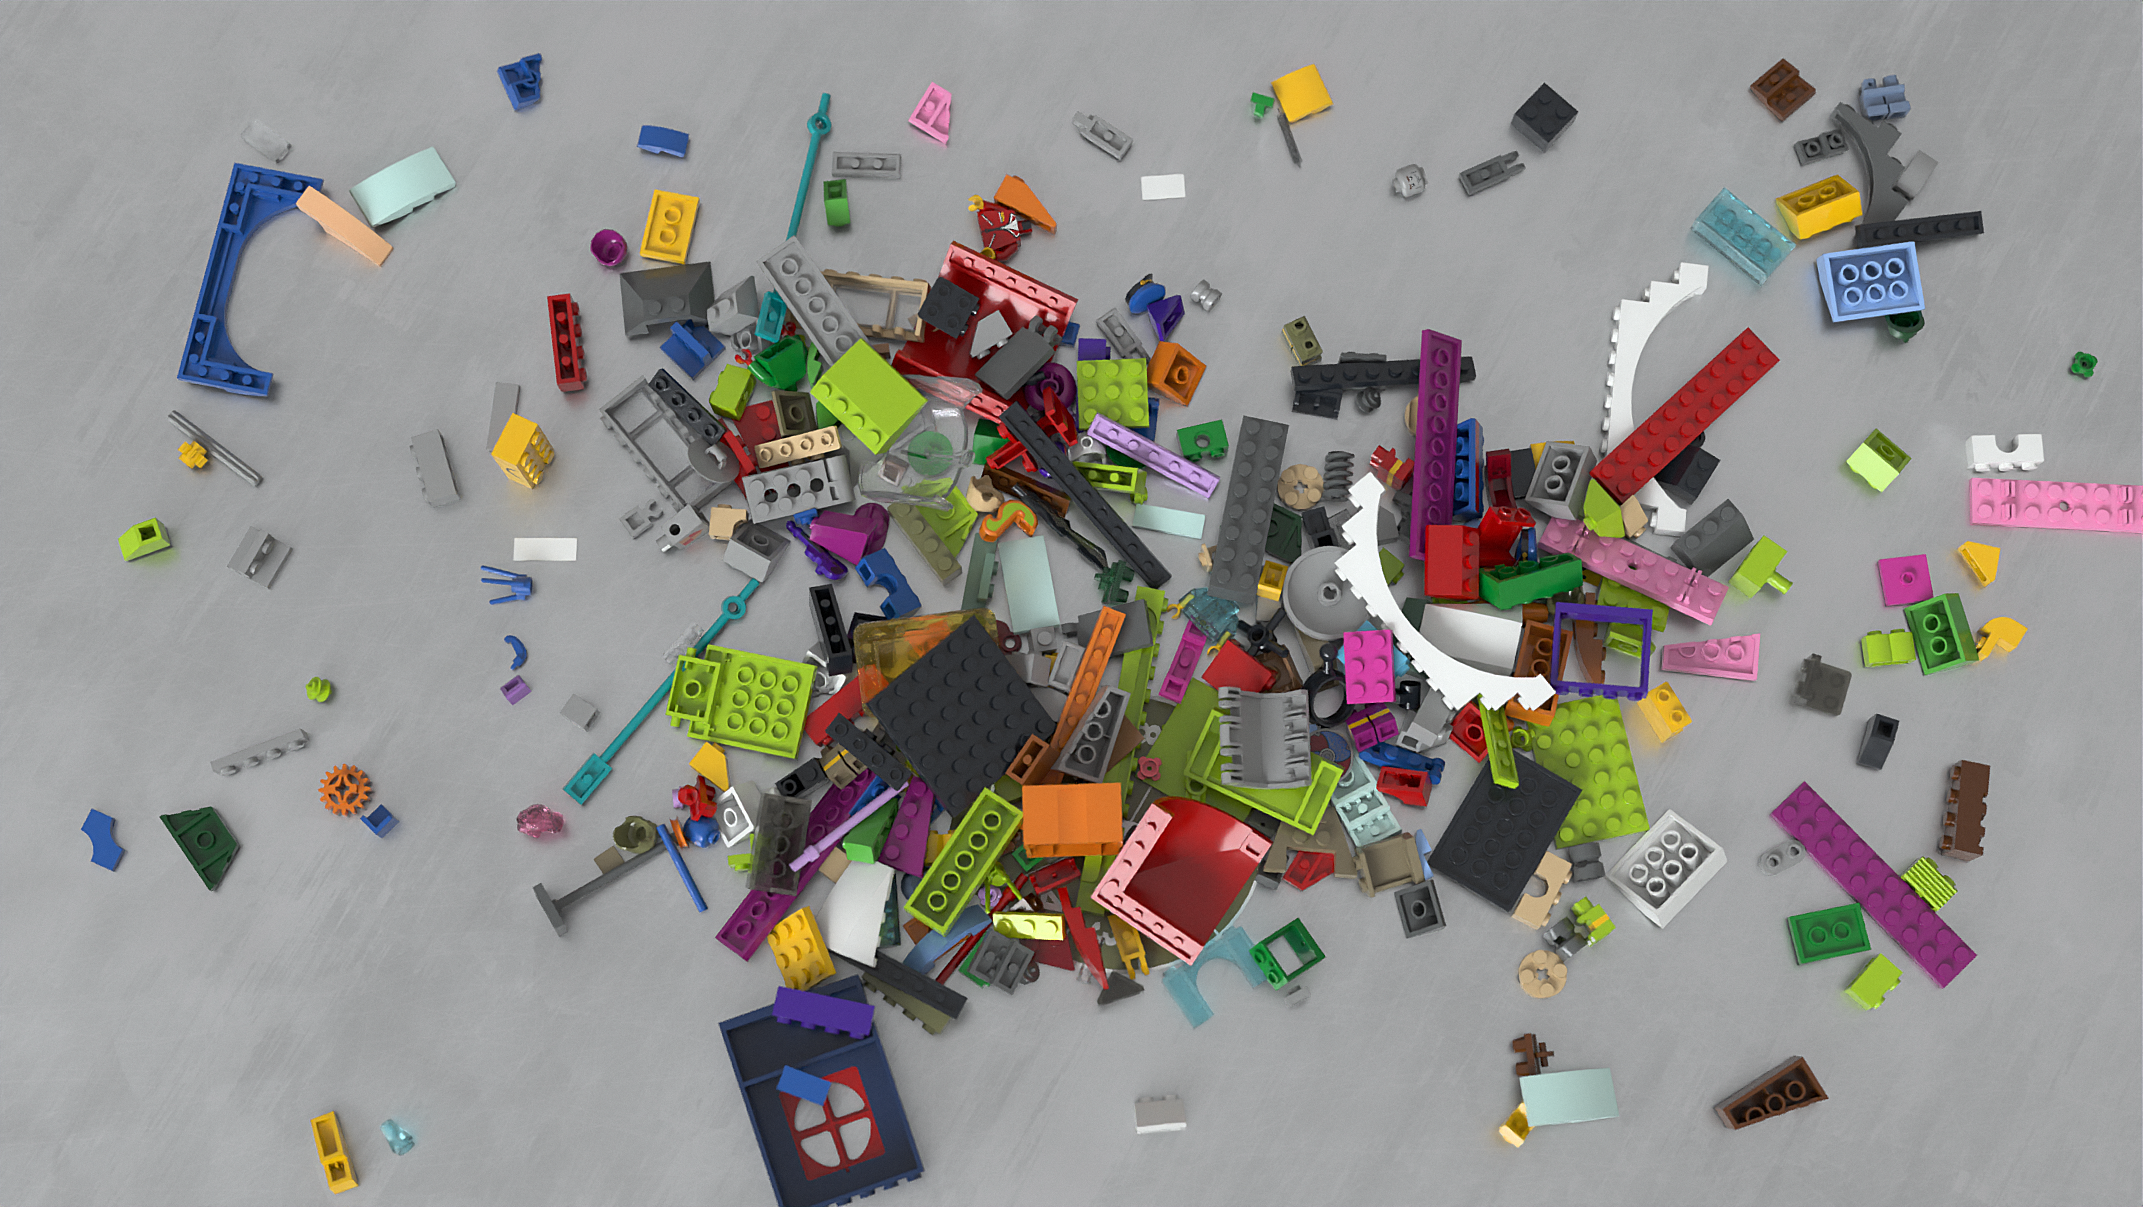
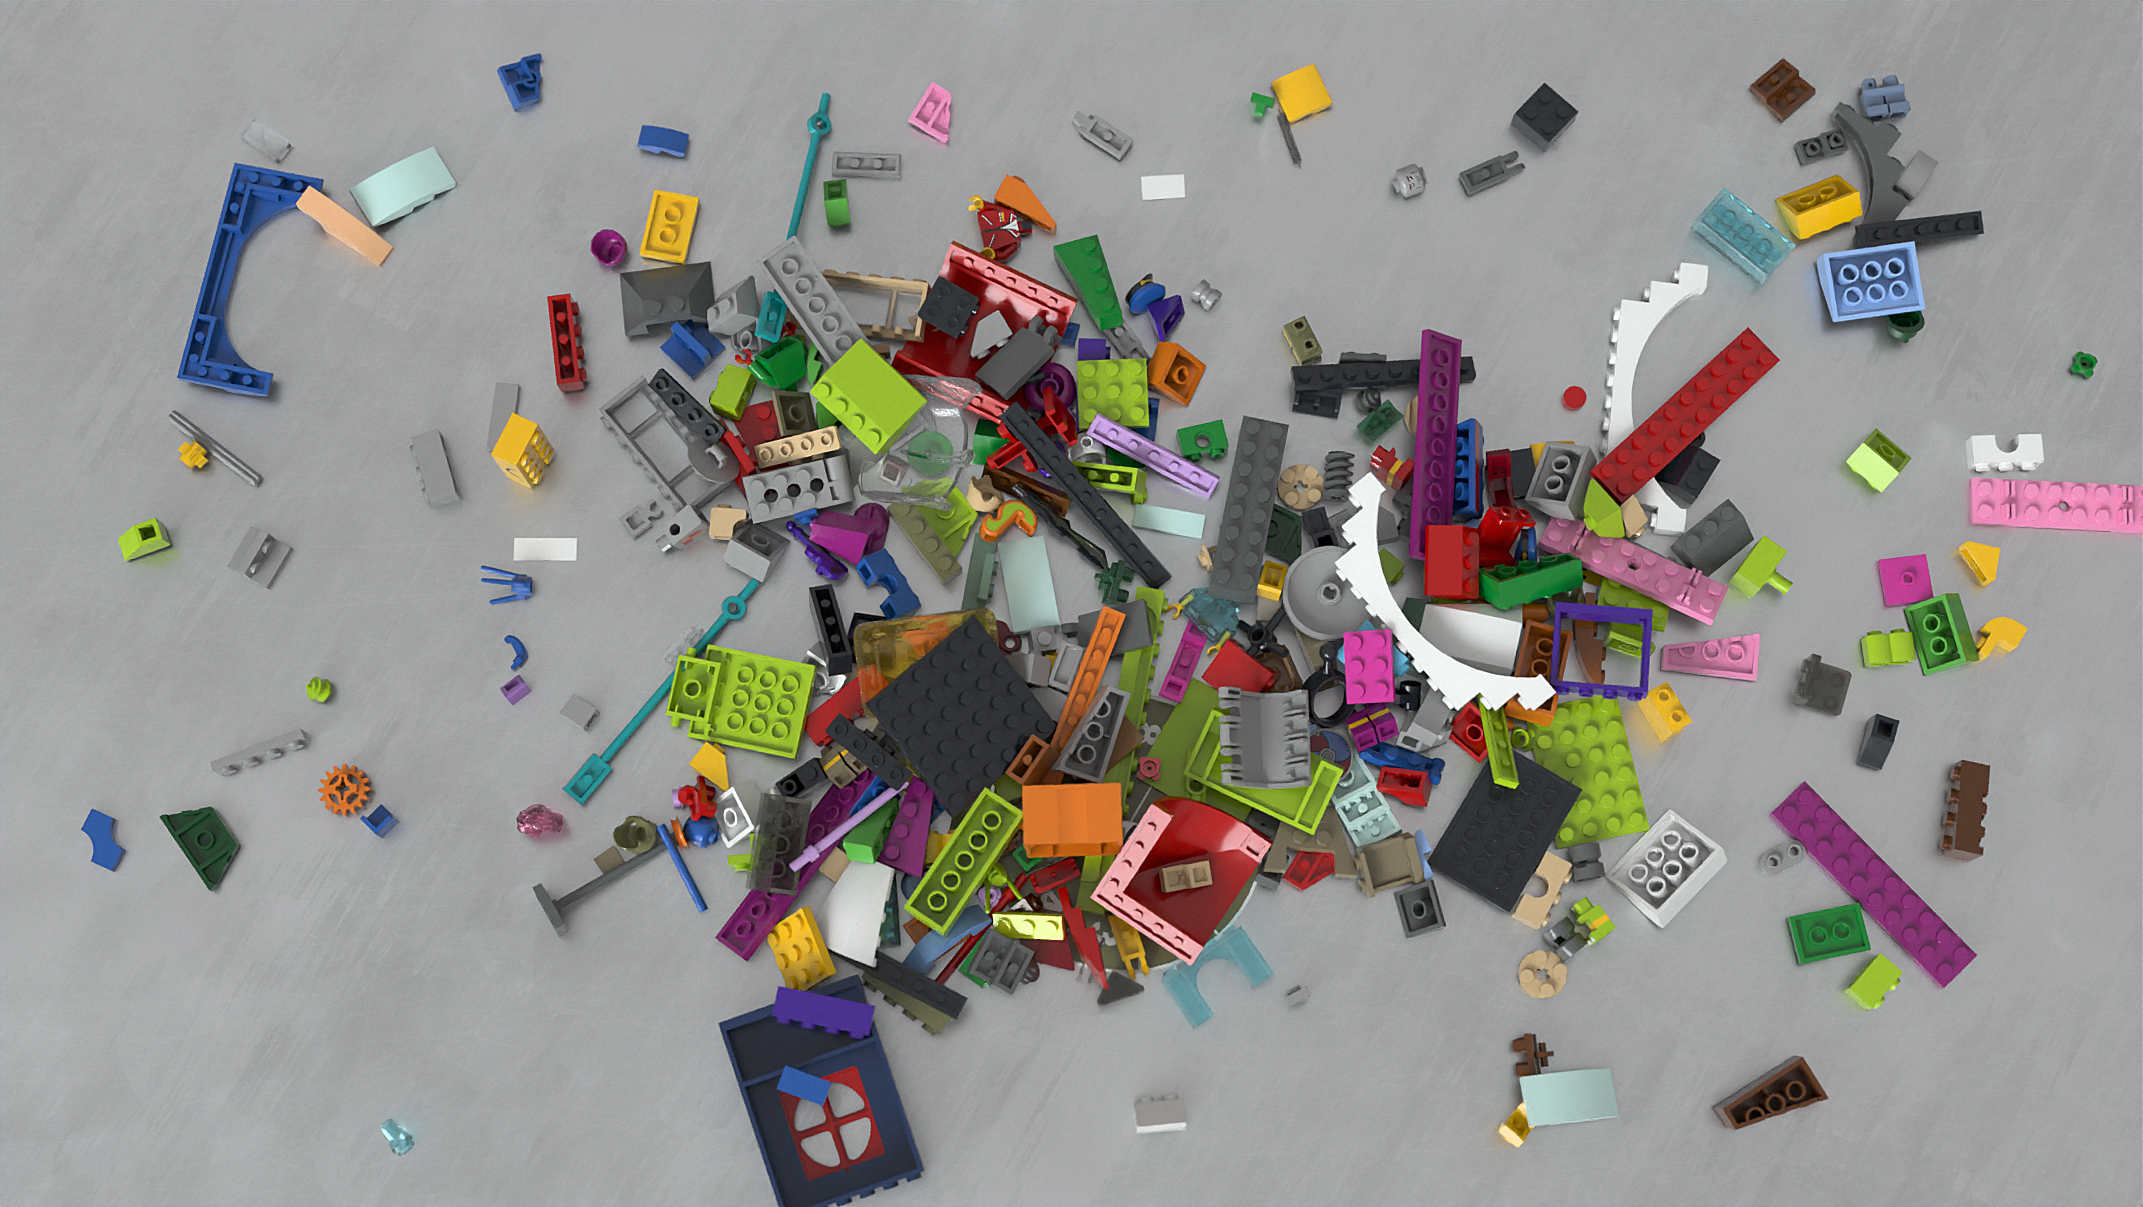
(333, 1153): yellow slope -> none
(1089, 274): none -> green wedge
(1185, 876): none -> tan slope
(1295, 934): green window -> none
(1379, 421): none -> clear green hips
(1574, 398): none -> red tile
(1929, 883): lime brick -> none

